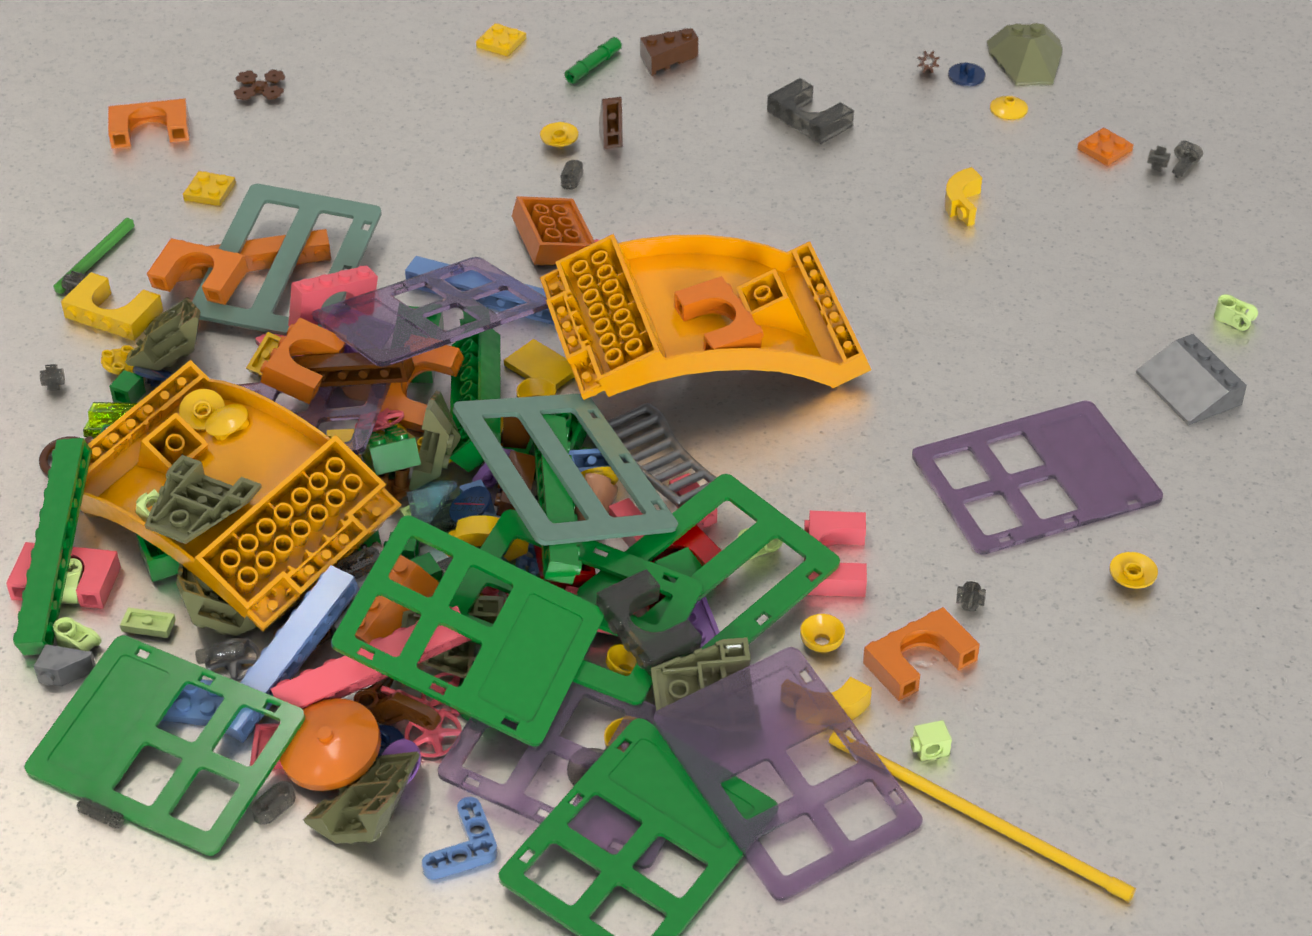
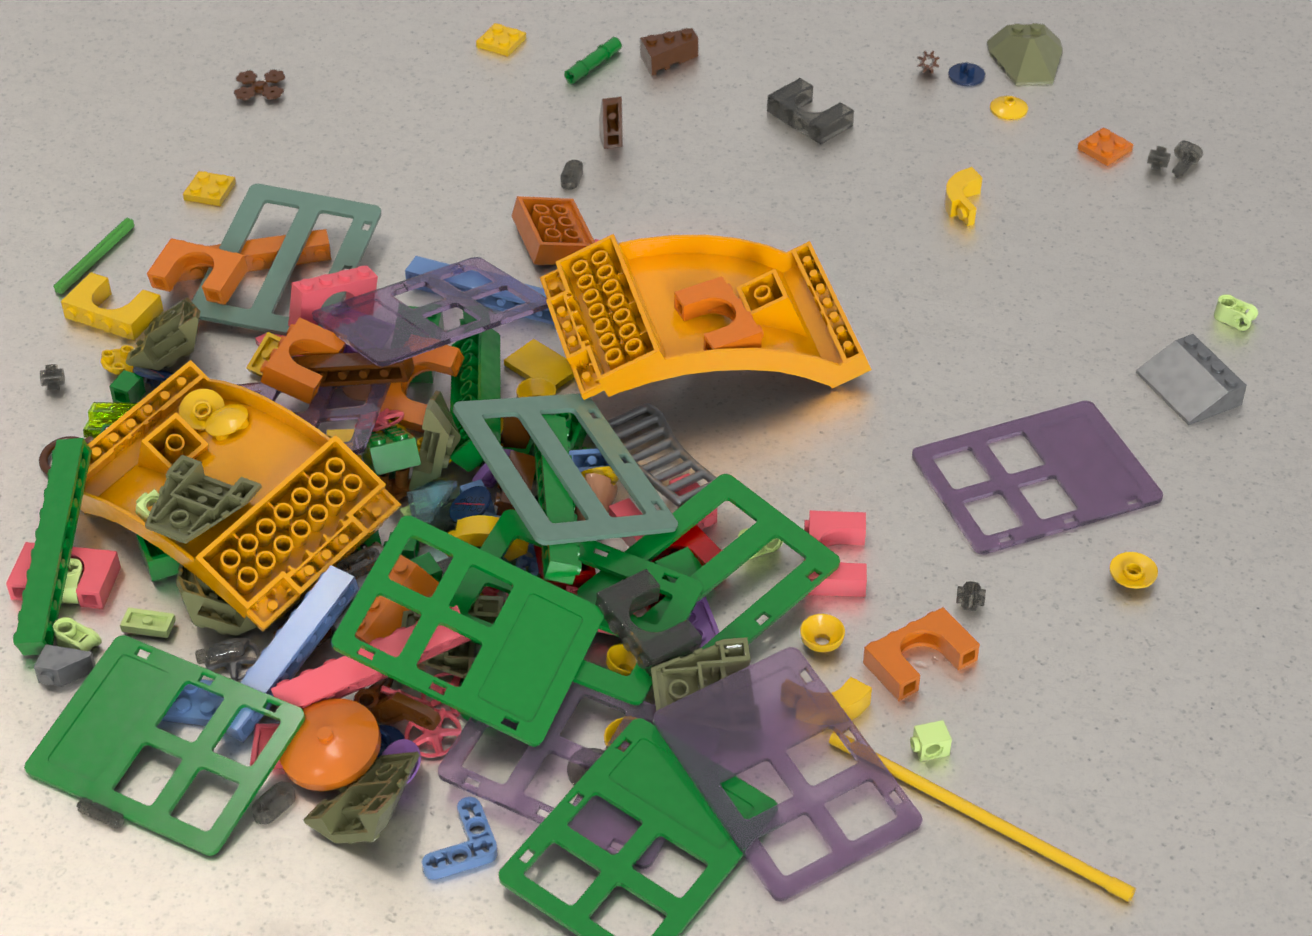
(71, 280): clear smoke gear -> none
(126, 117): orange arch -> none
(559, 134): yellow dish -> none

